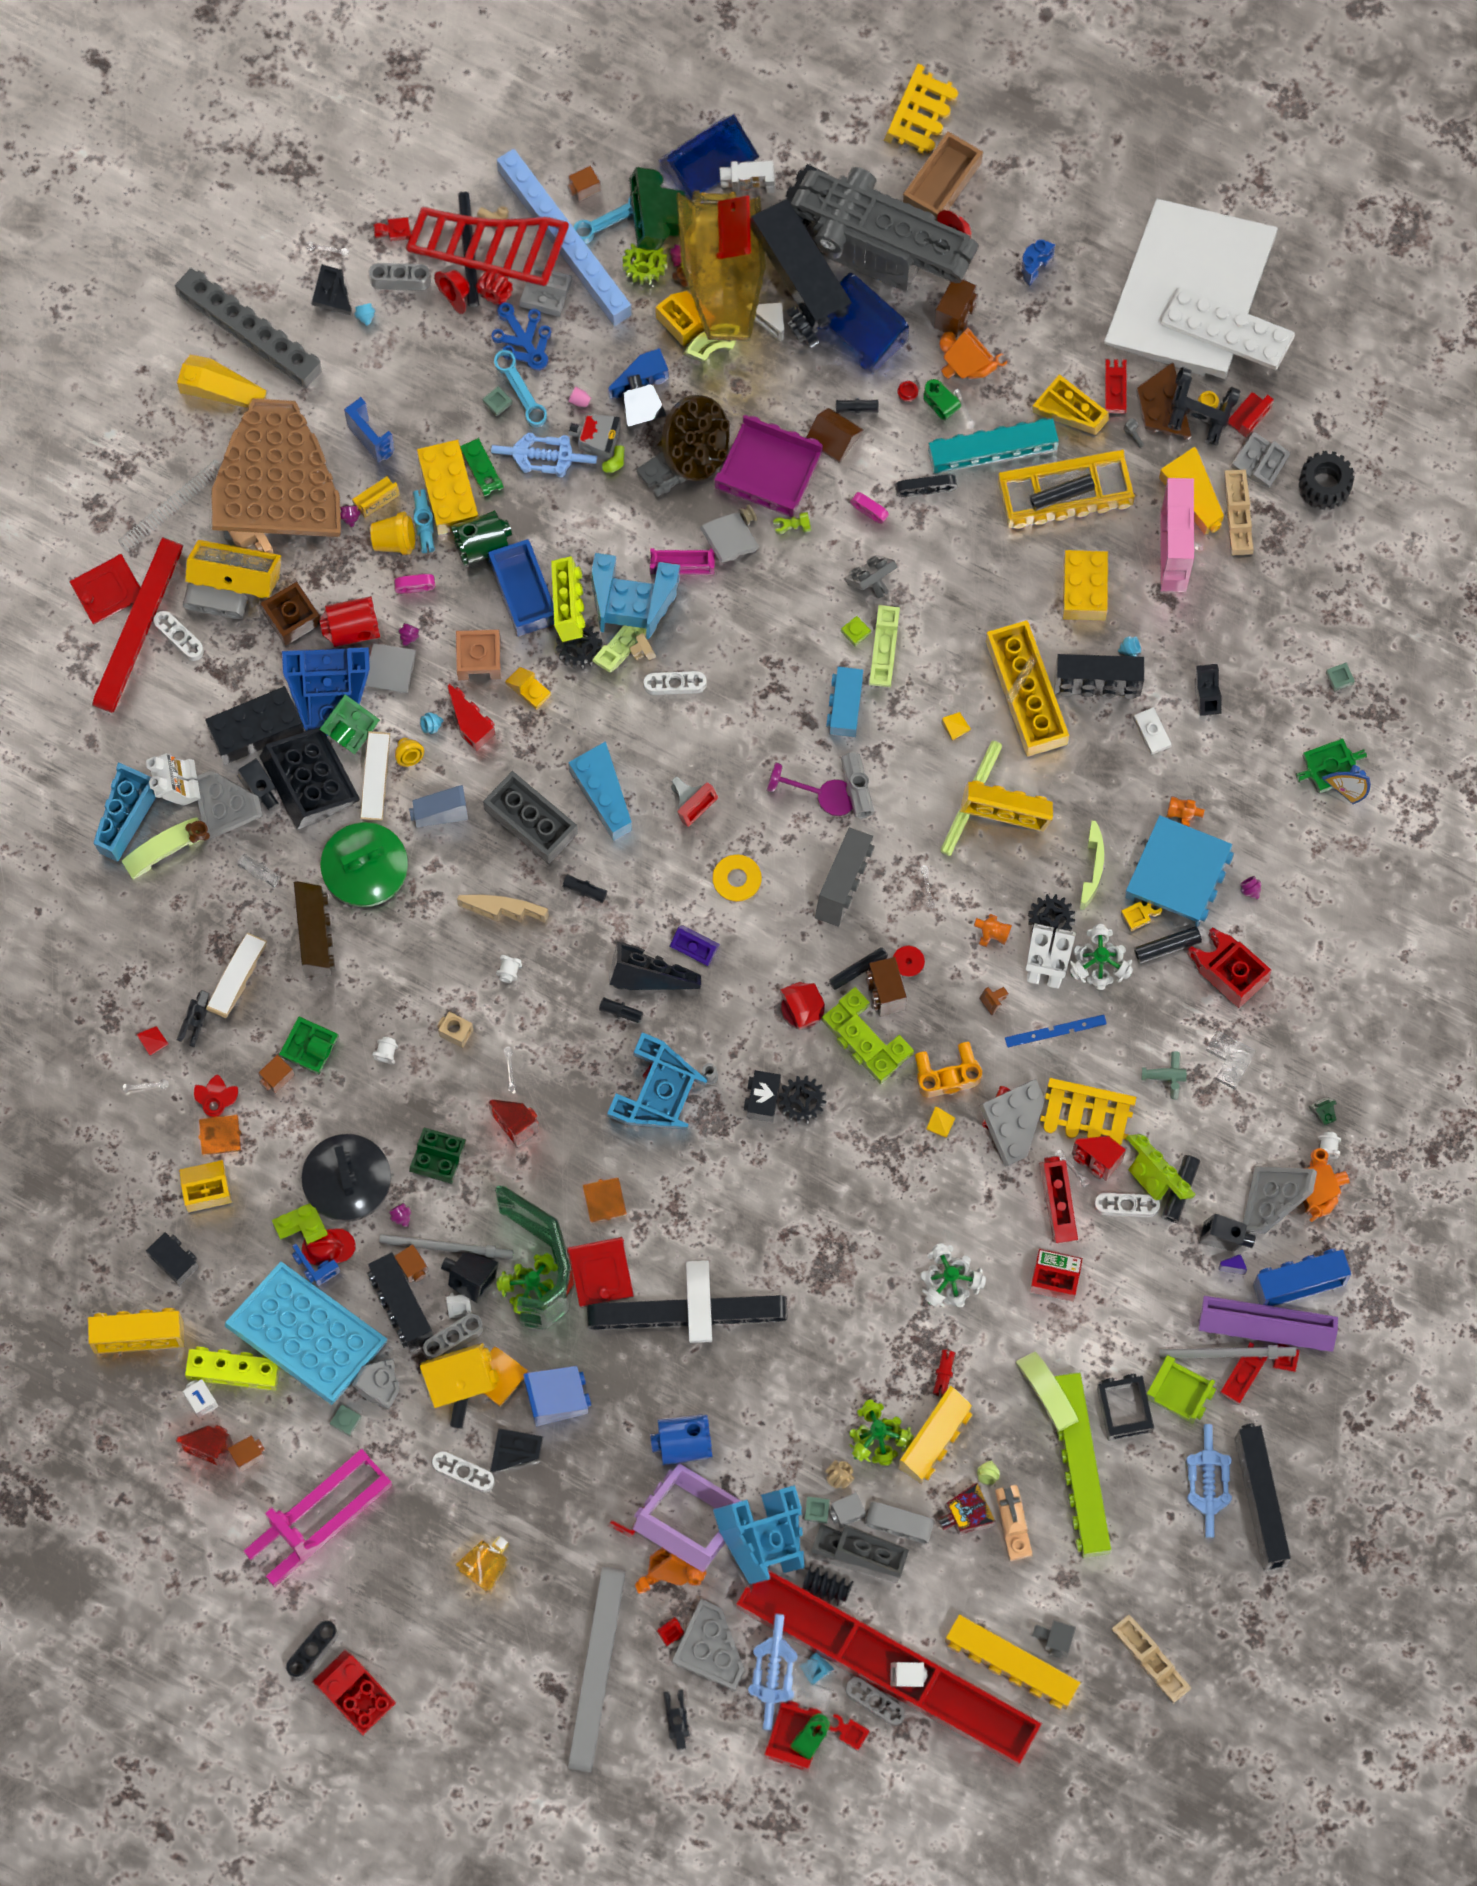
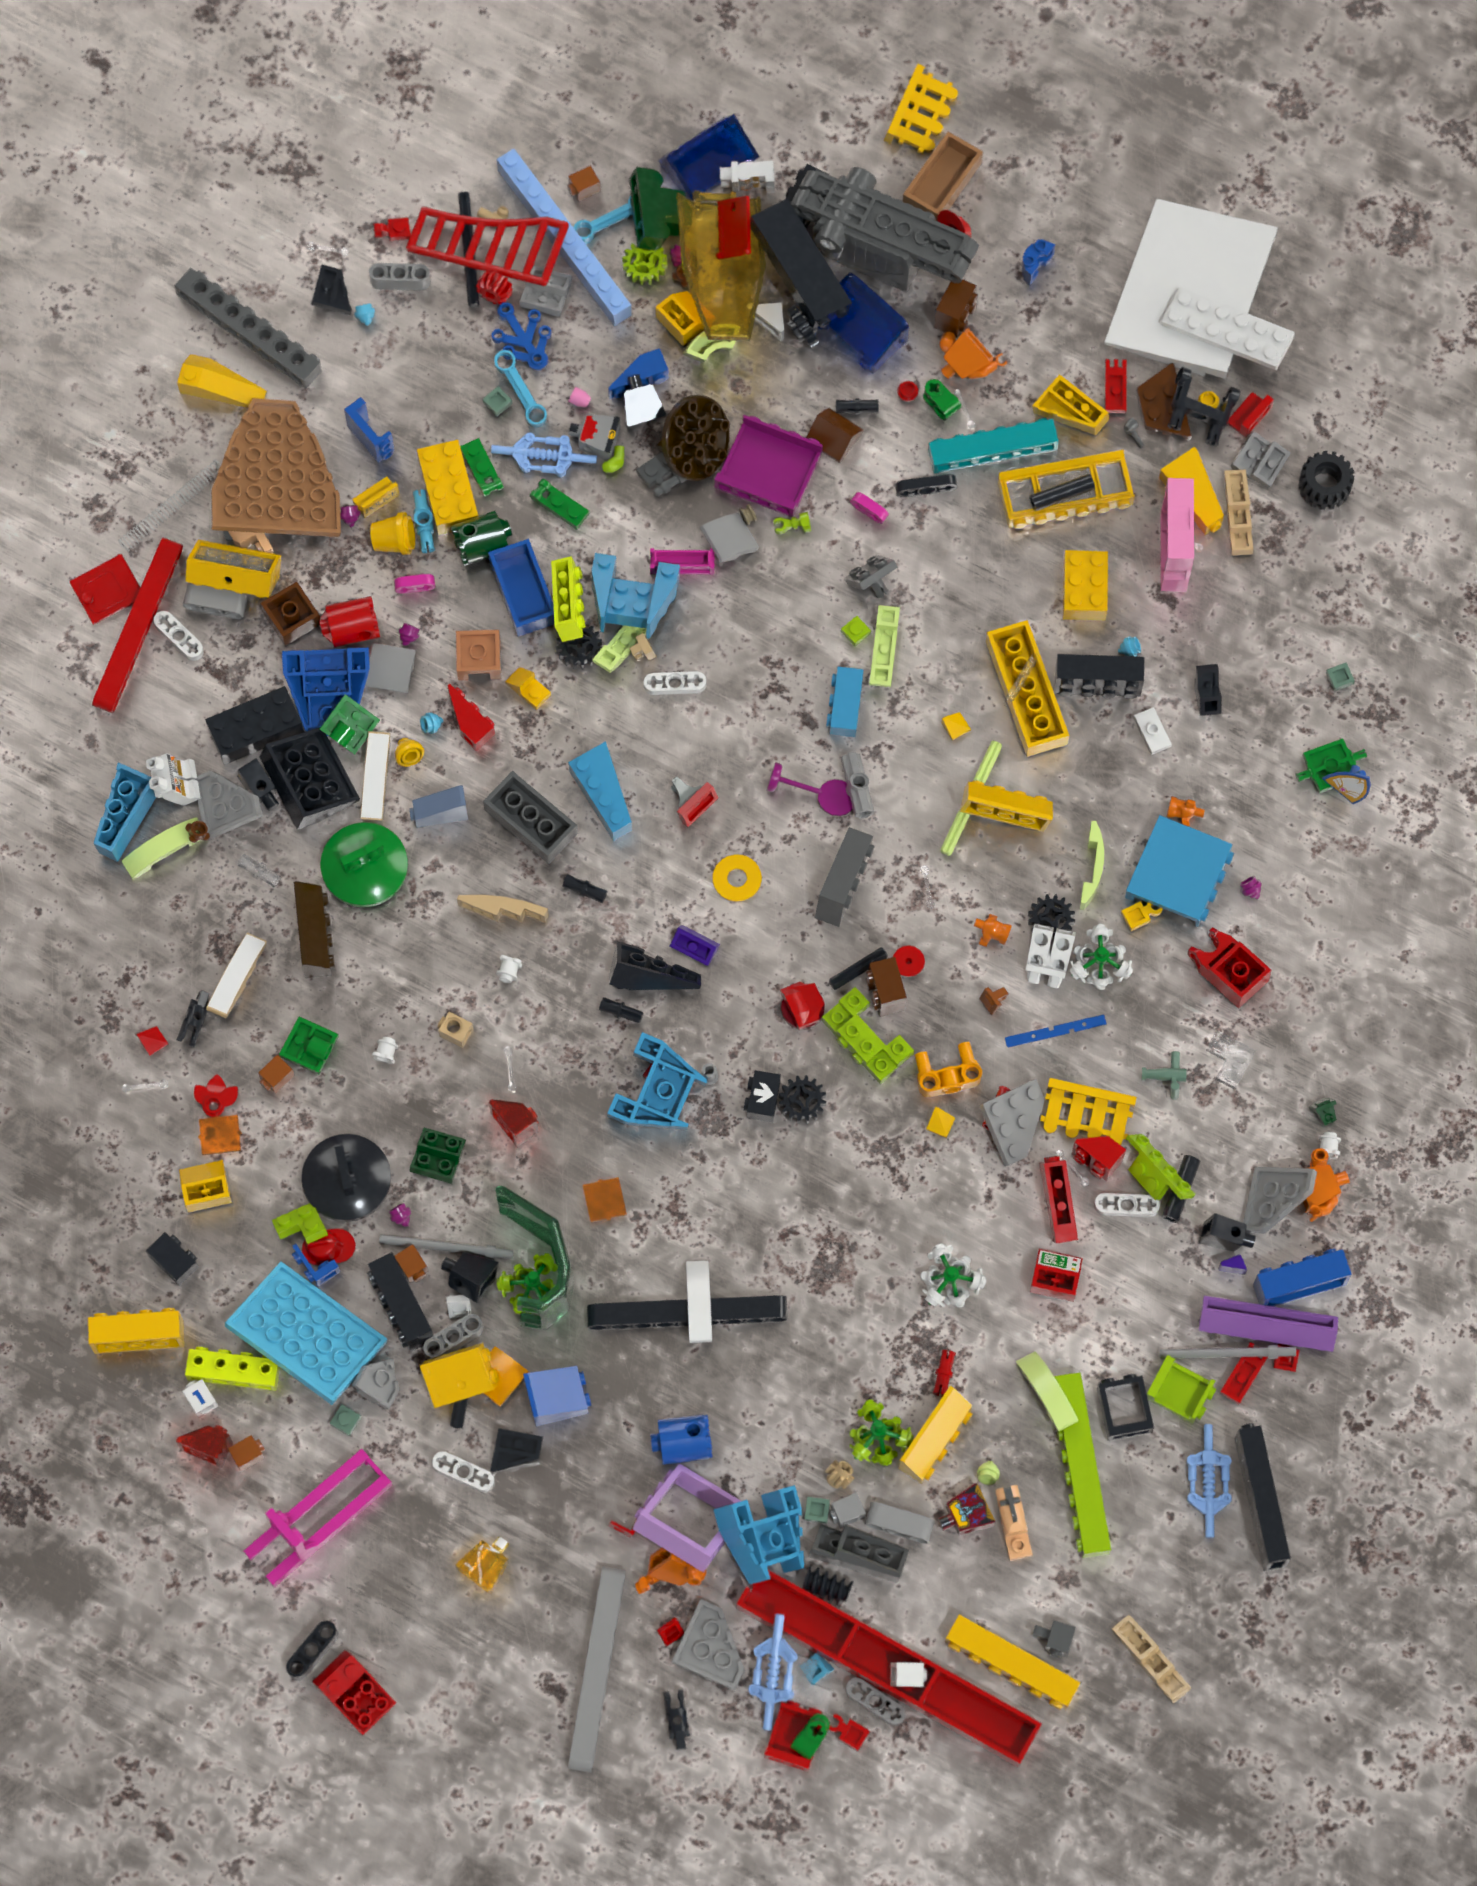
(453, 287): red piece -> none
(559, 504): none -> green plate
(600, 1271): red container -> none
(1167, 944): black piece -> none

